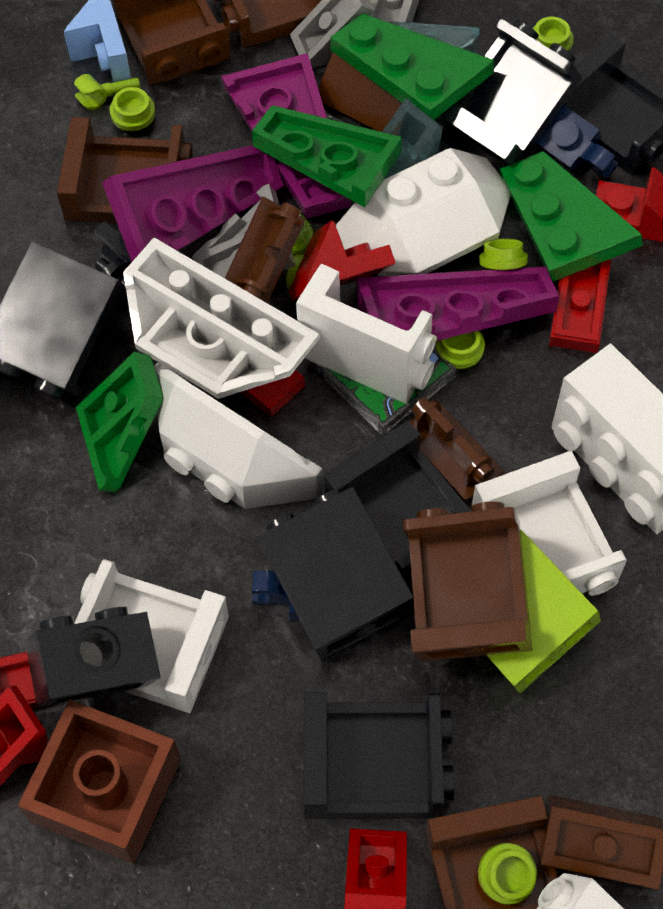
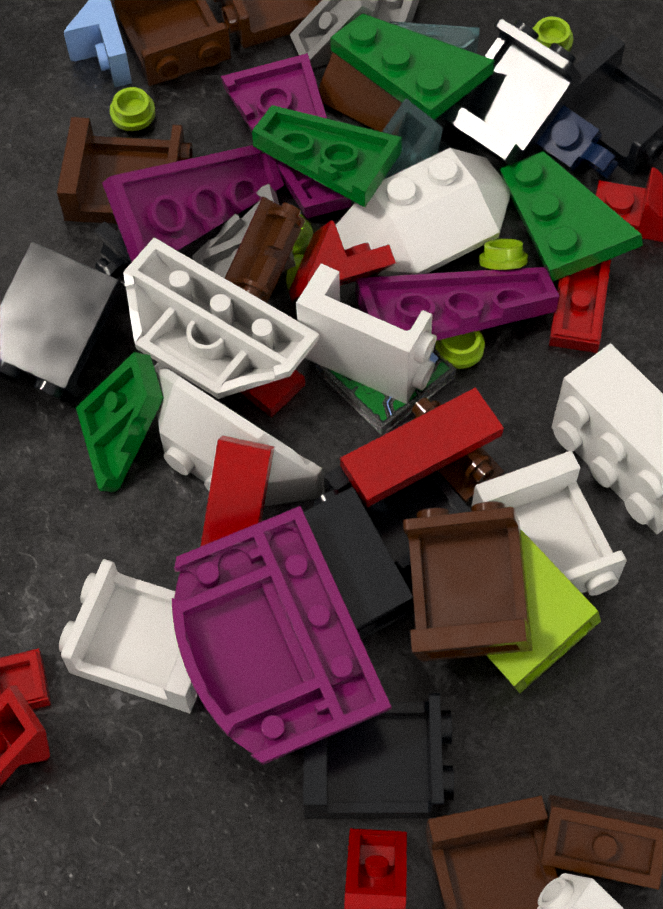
(63, 675): black brick -> none
(93, 95): lime hand -> none
(101, 781): copper brick -> none
(236, 487): none -> red tile
(272, 639): none -> magenta slope
(421, 447): none -> red tile
(507, 873): lime plate -> none

